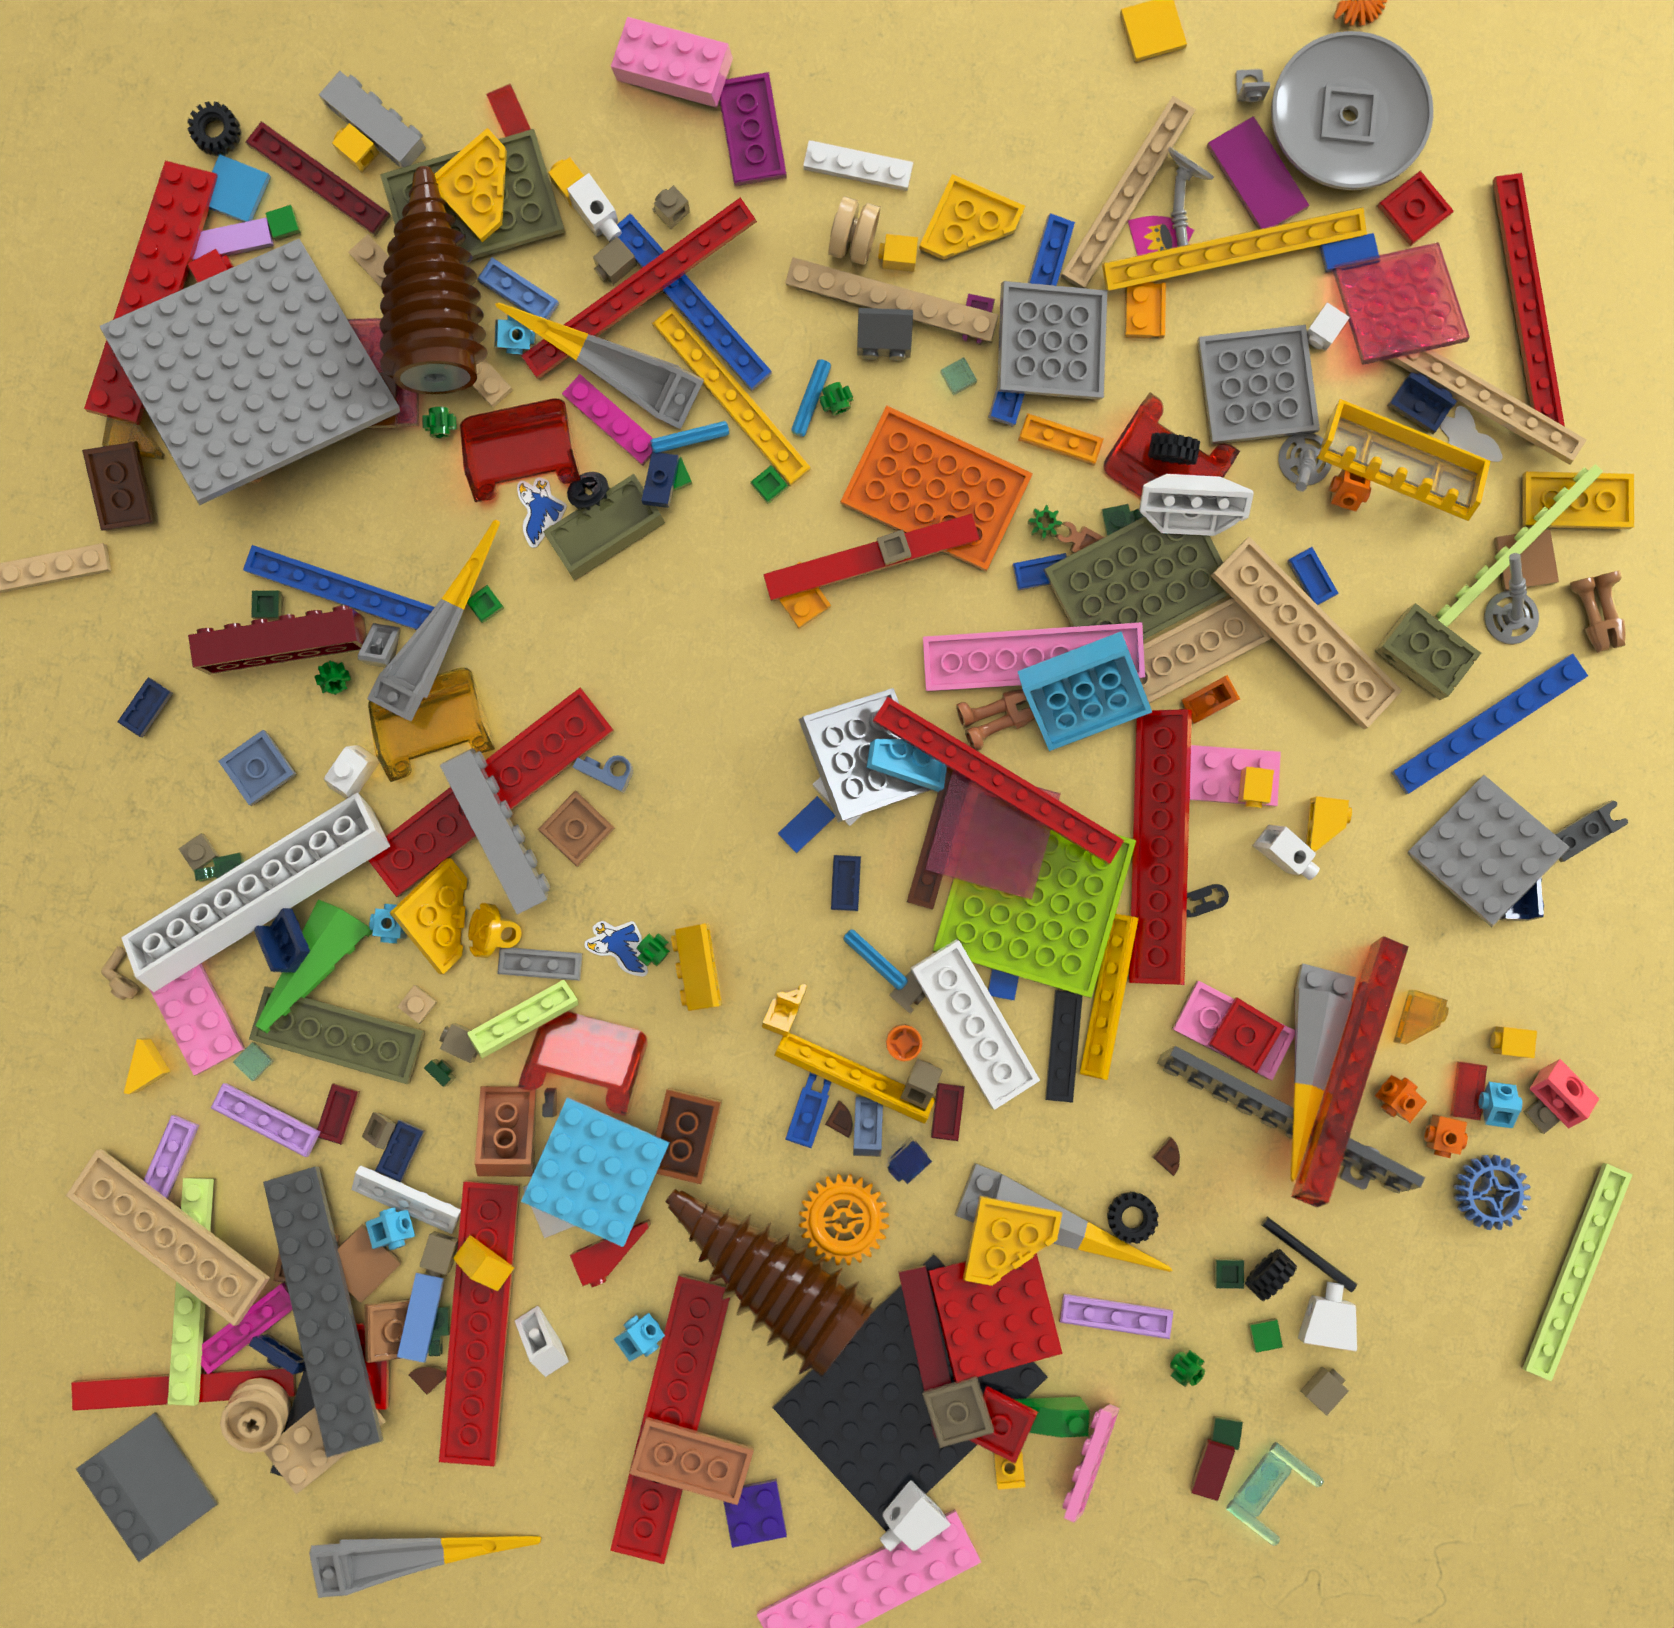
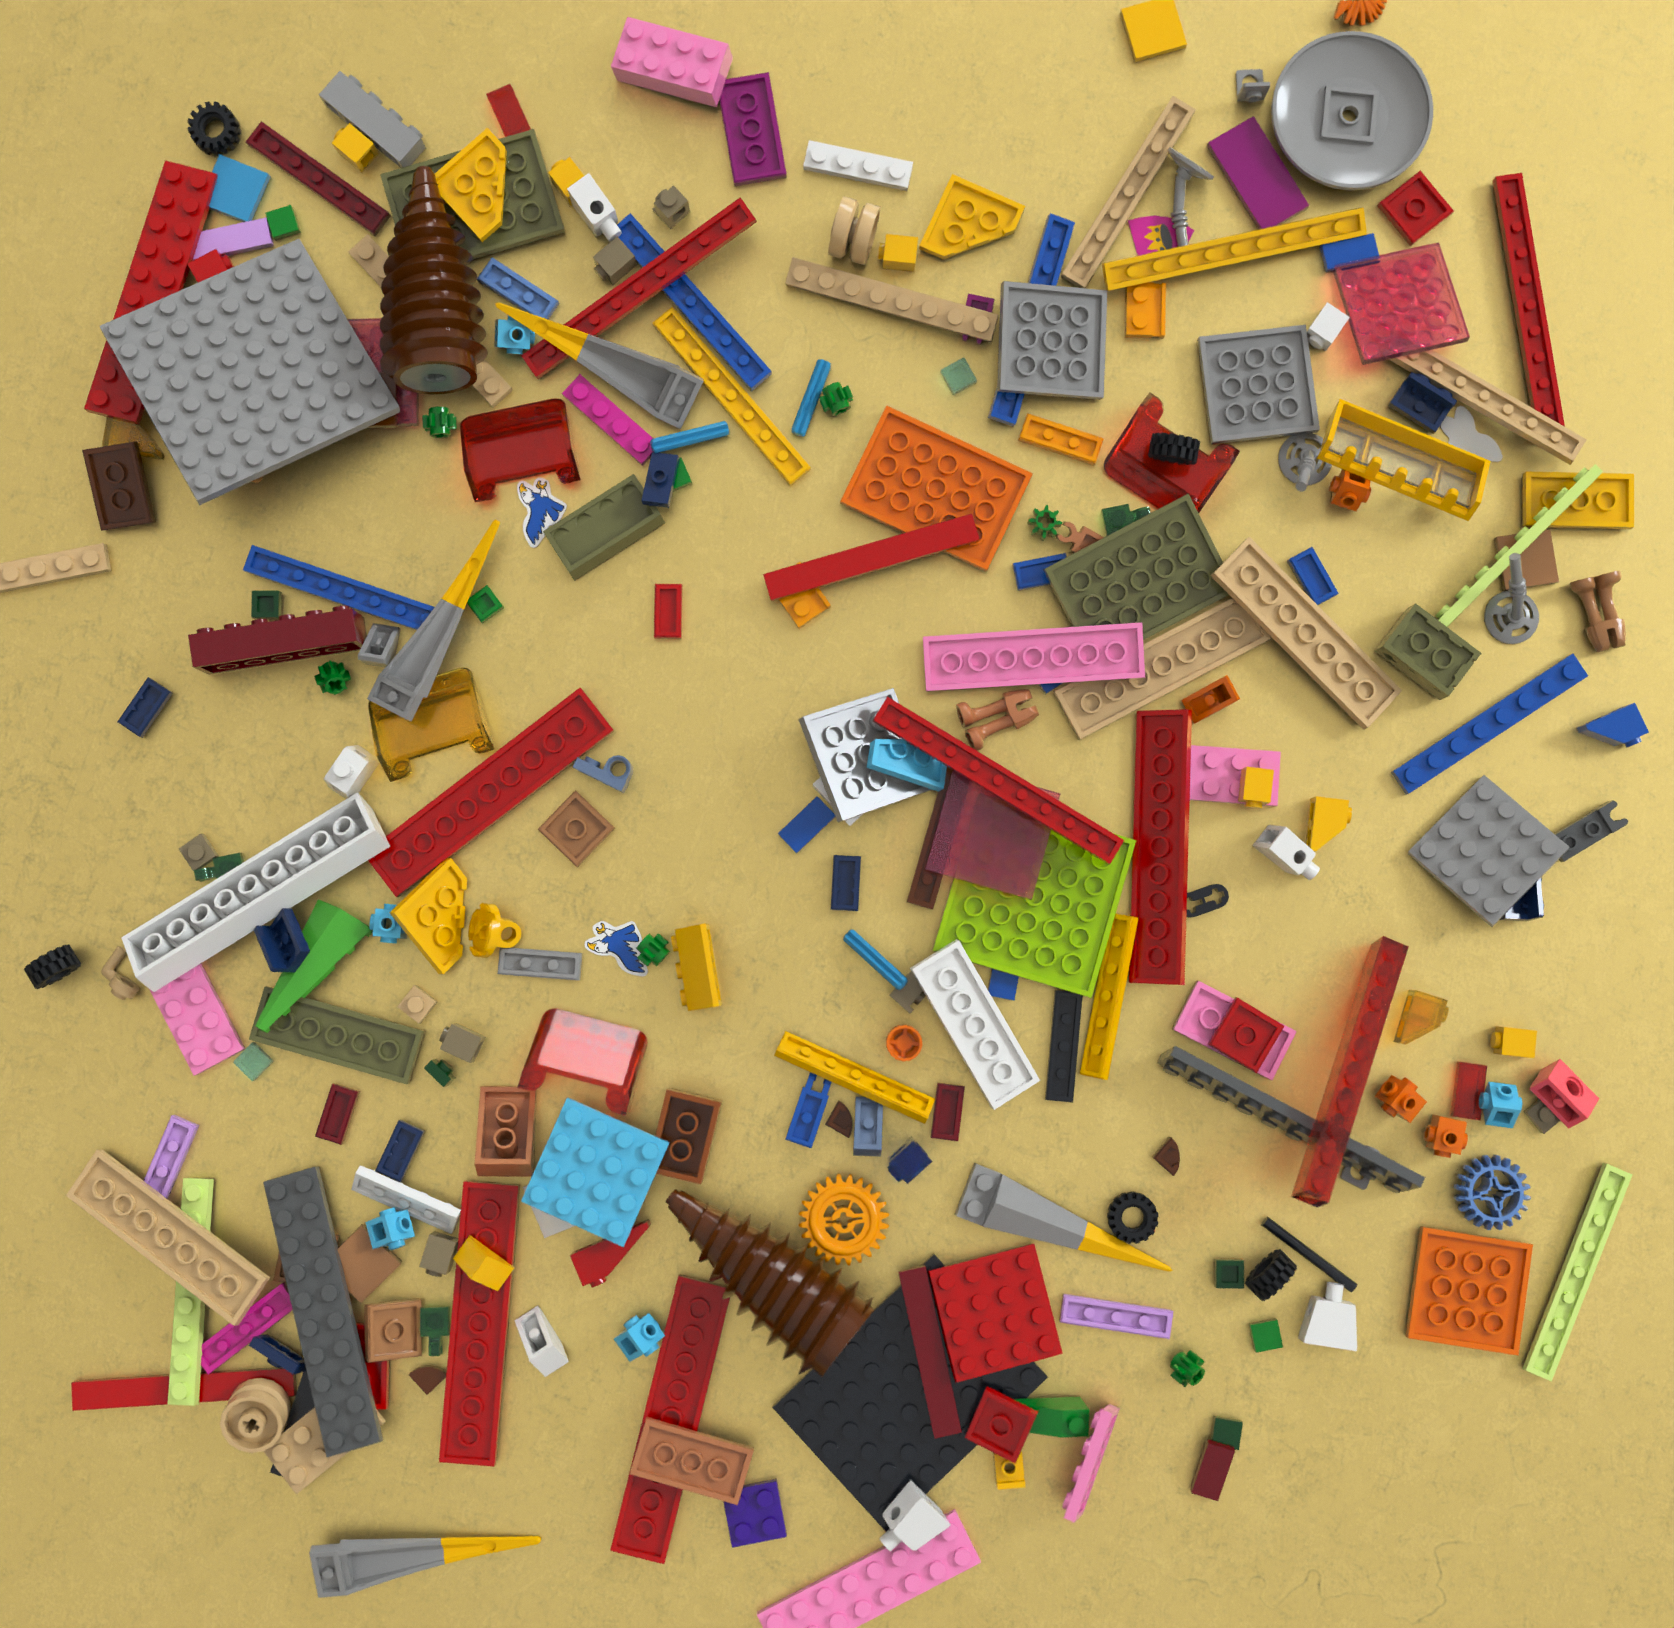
(52, 966): none -> black tyre
(145, 1067): yellow slope -> none
(146, 1486): dark grey slope -> none
(257, 767): sand blue plate -> none
(265, 1120): lavender tile -> none
(378, 1130): dark tan plate -> none
(420, 1317): medium blue tile -> none
(495, 830): light grey brick -> none
(522, 1019): yellowish green plate -> none
(549, 1108): dark grey tile -> none
(595, 482): black gear -> none
(668, 611): none -> red tile
(769, 484): green tile -> none
(784, 1011): yellow slope -> none
(884, 333): dark grey slope -> none
(894, 547): dark tan plate -> none
(921, 1083): dark tan brick -> none
(958, 1412): dark tan tile -> none
(1007, 1237): yellow plate -> none
(1084, 691): medium azure slope -> none
(1194, 504): white wedge -> none
(1263, 1485): clear light blue plate -> none
(1320, 1018): light grey plate -> none
(1325, 1389): dark tan brick -> none
(1469, 1290): none -> orange plate
(1617, 727): none -> blue slope

